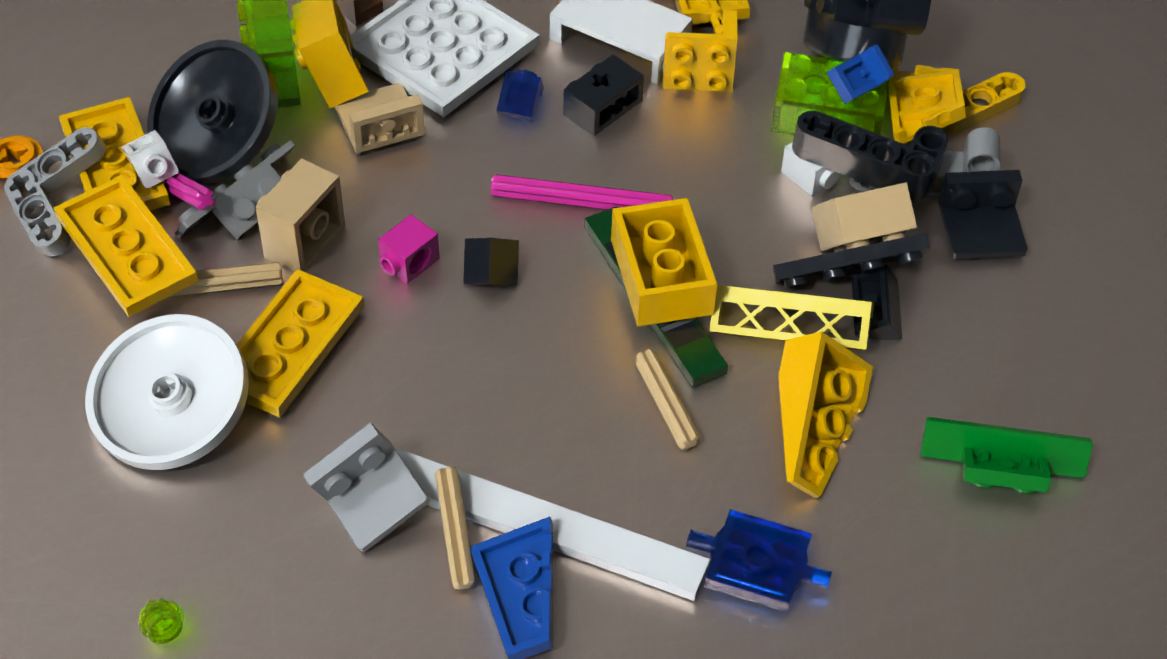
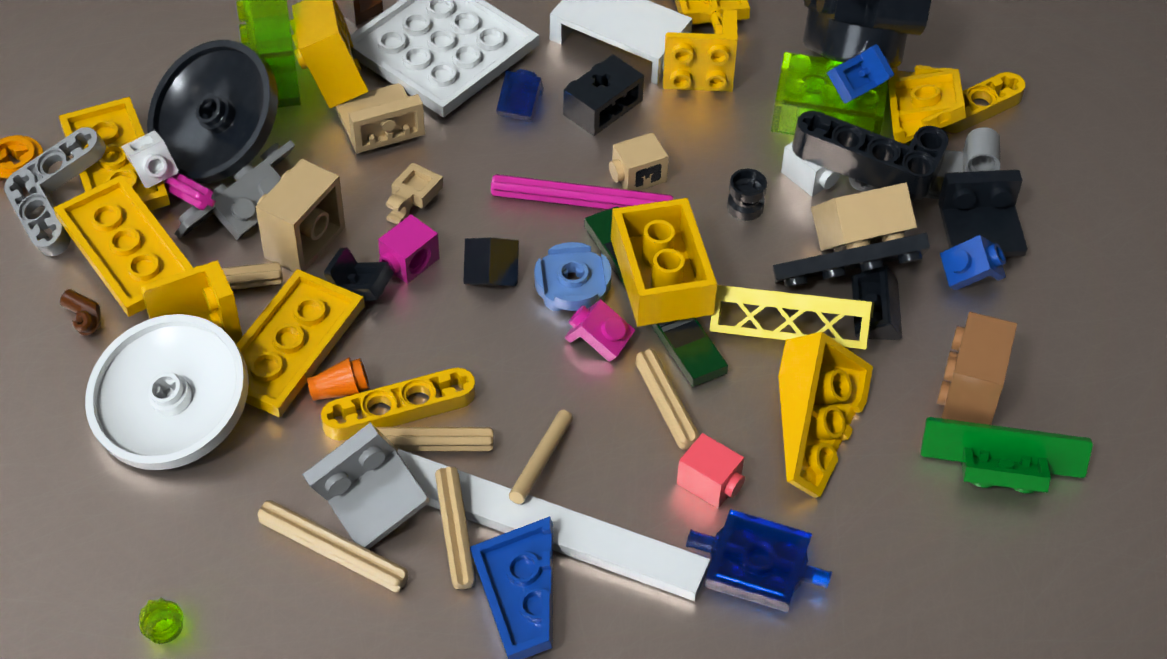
(86, 311): none -> reddish brown arm
(197, 293): none -> yellow bracket
(333, 546): none -> tan axle
(339, 380): none -> orange cone
(361, 278): none -> black bracket
(396, 397): none -> yellow beam
(413, 187): none -> tan plate
(440, 438): none -> tan axle
(540, 457): none -> tan bar
(567, 294): none -> medium blue plate
(600, 329): none -> dark pink bracket
(639, 163): none -> tan brick
(711, 471): none -> coral brick
(747, 194): none -> black wheel
(973, 262): none -> blue bracket
(976, 369): none -> medium nougat brick

